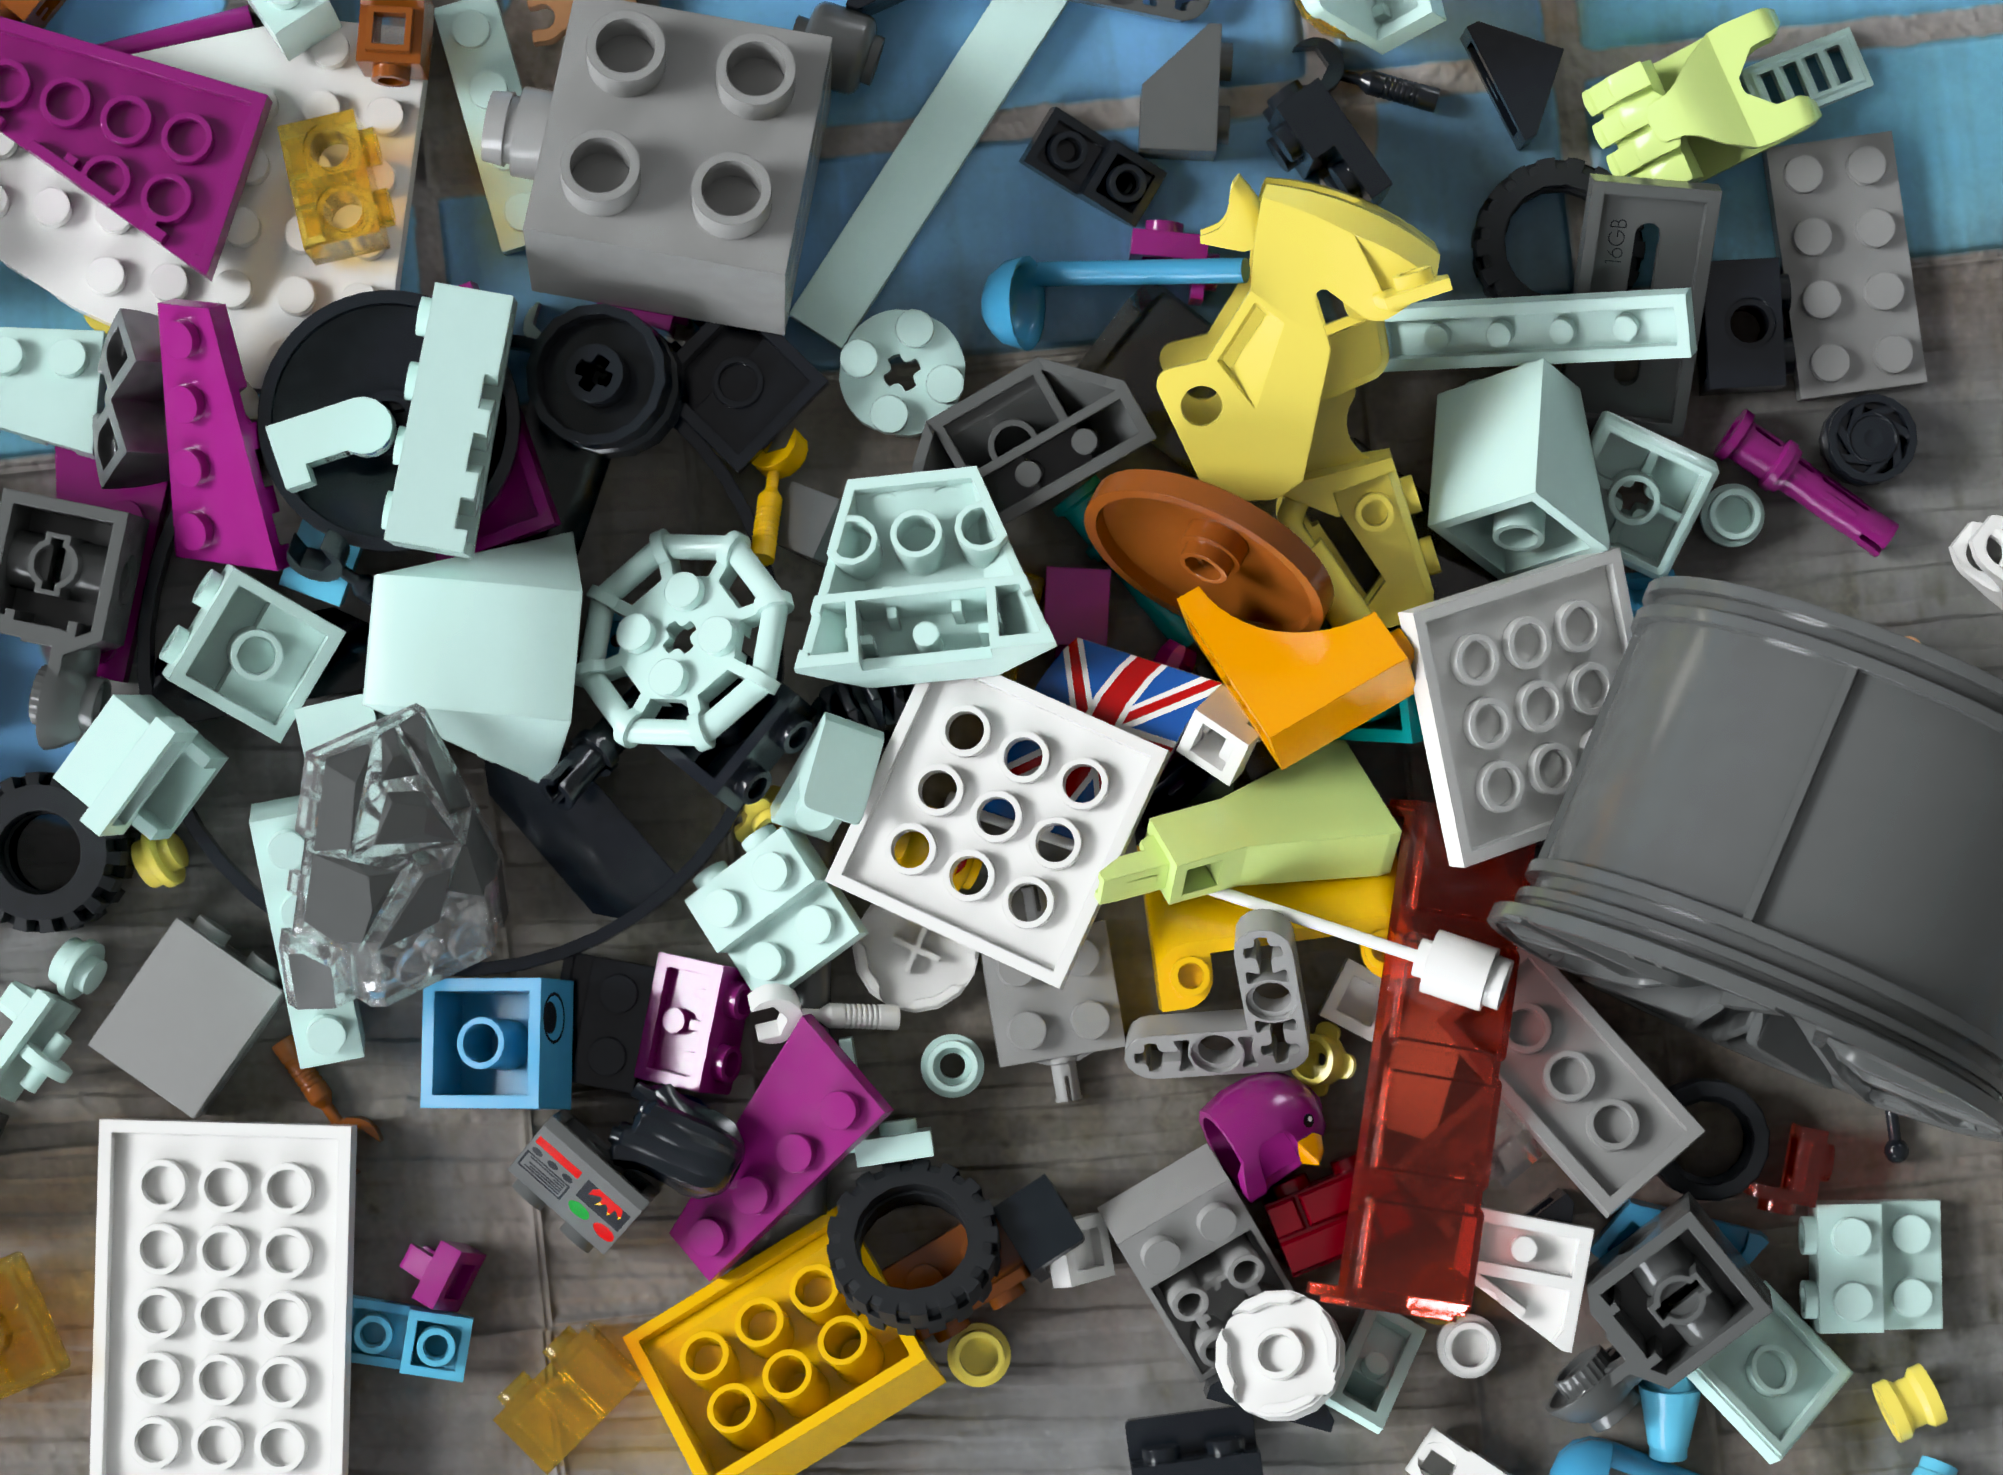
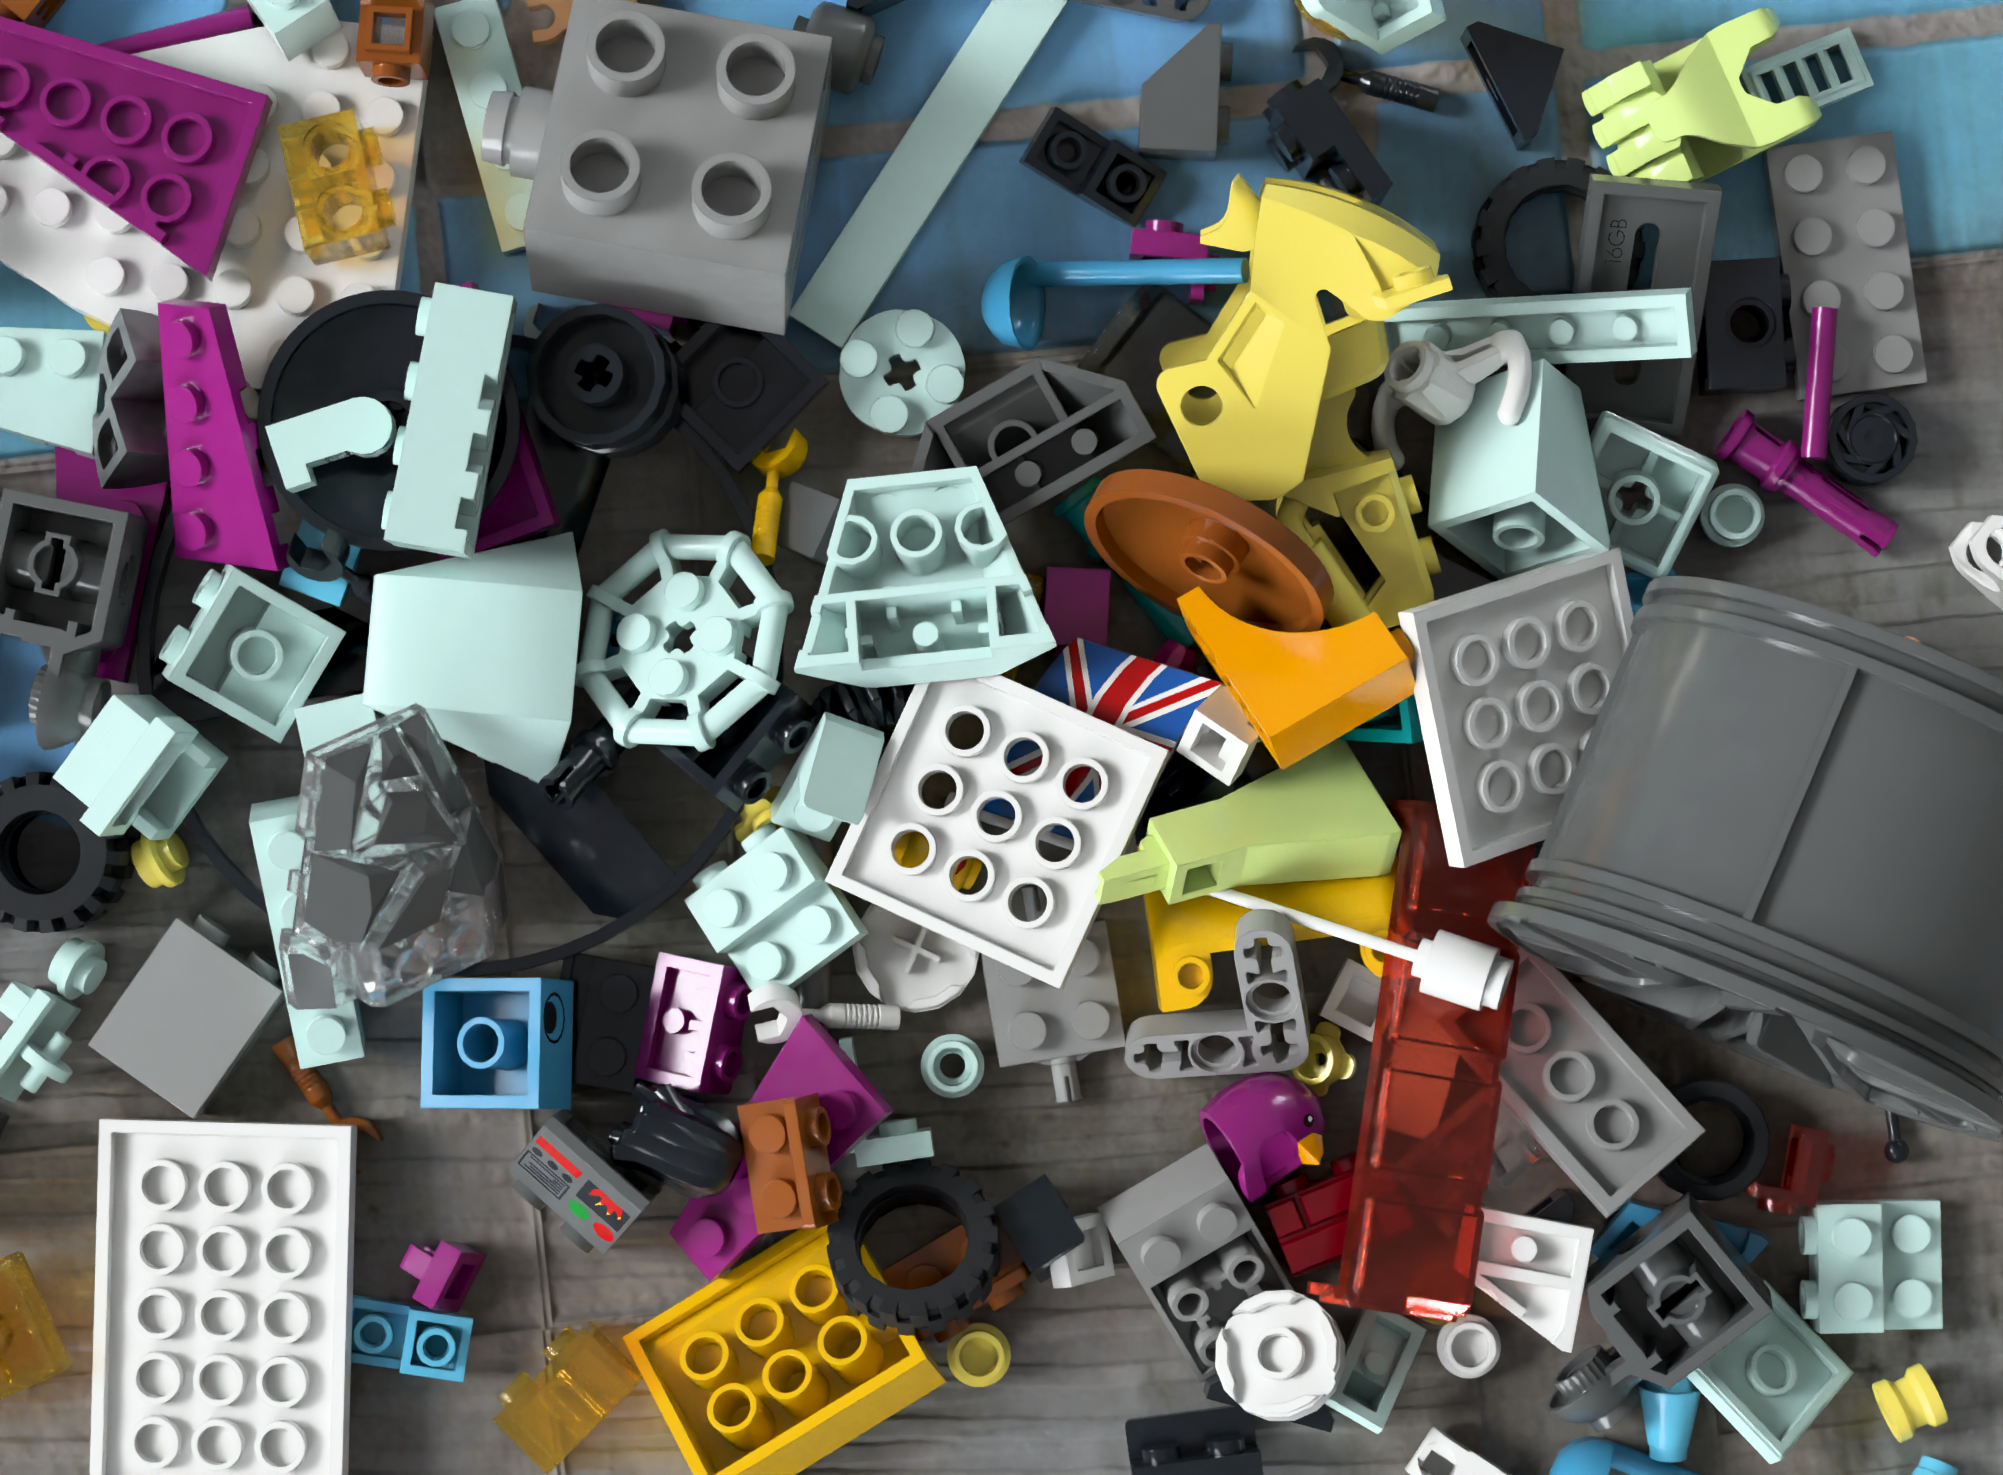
(789, 1163): none -> dark orange bracket
(1443, 383): none -> white piece
(1819, 383): none -> magenta piece

